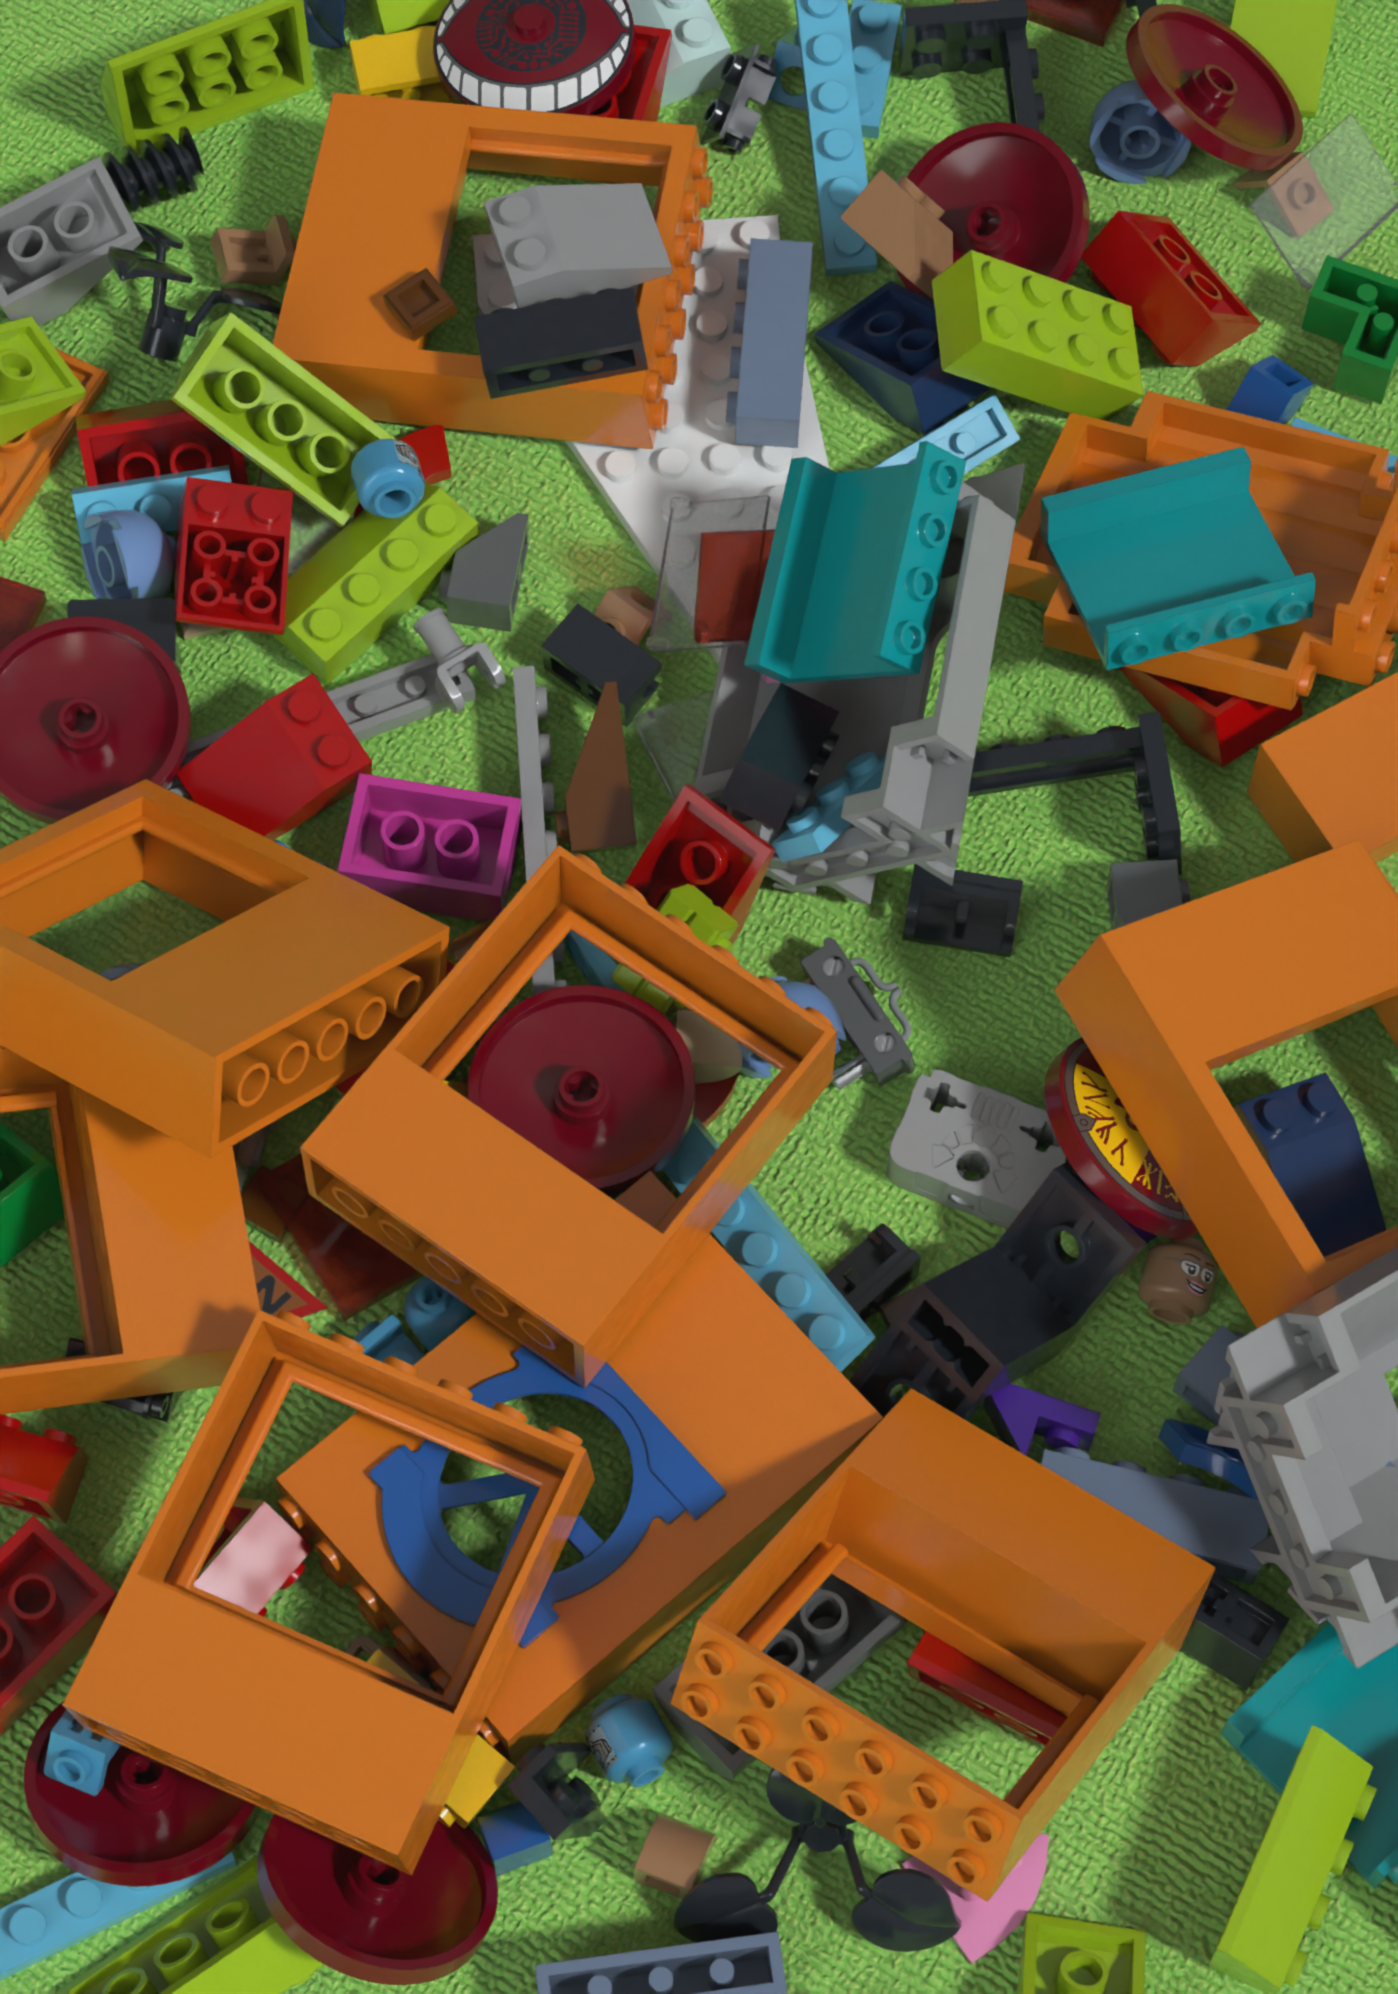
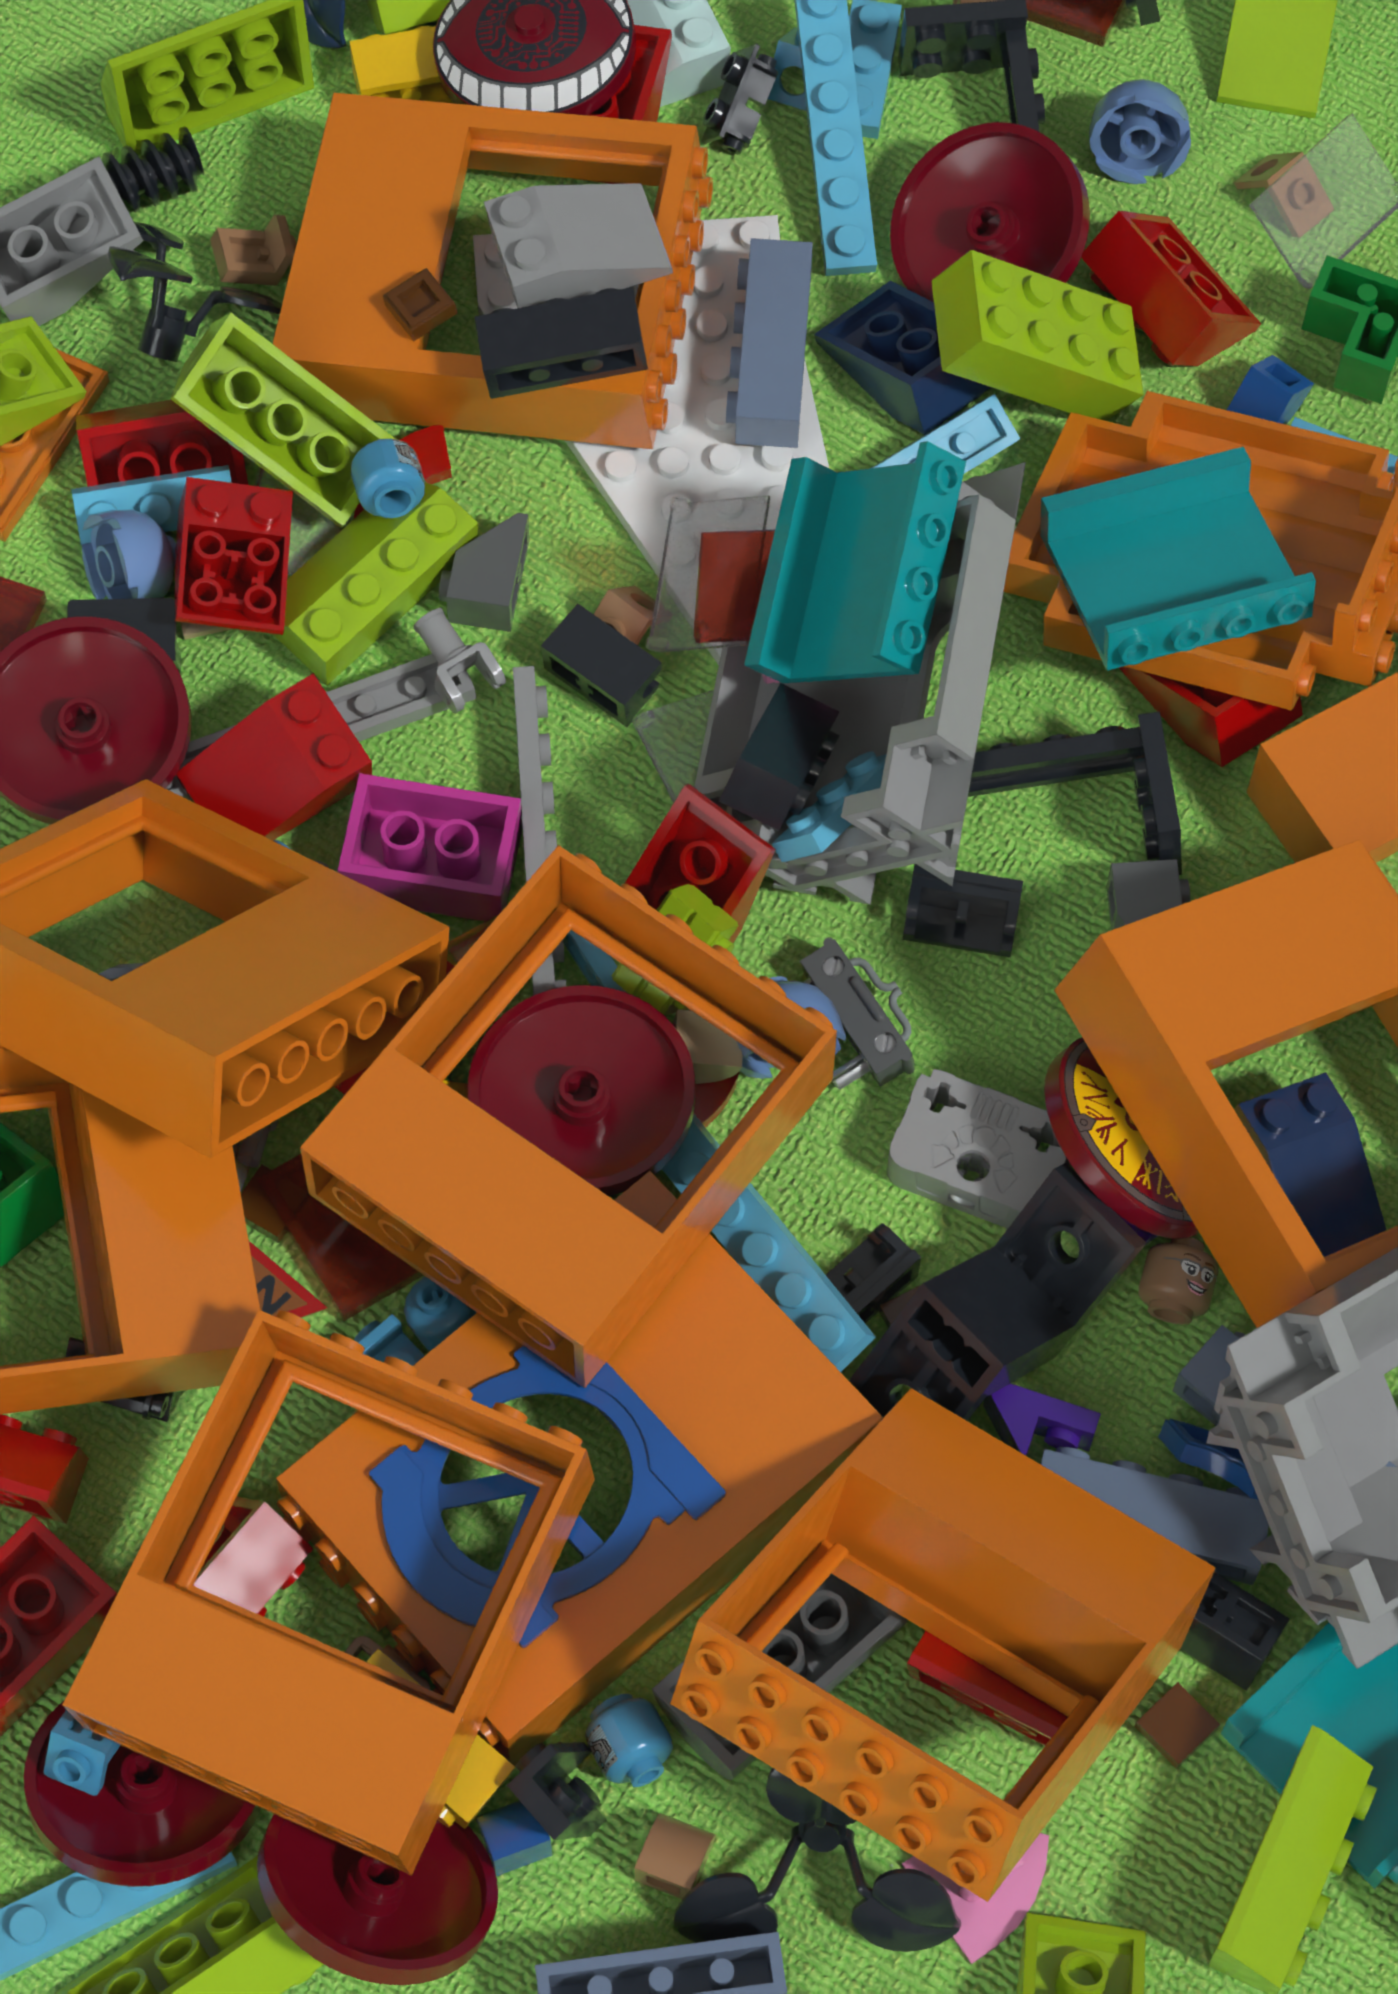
(599, 795): reddish brown slope -> none
(903, 228): medium nougat slope -> none
(1177, 1725): none -> reddish brown tile
(1214, 87): dark red dish -> none

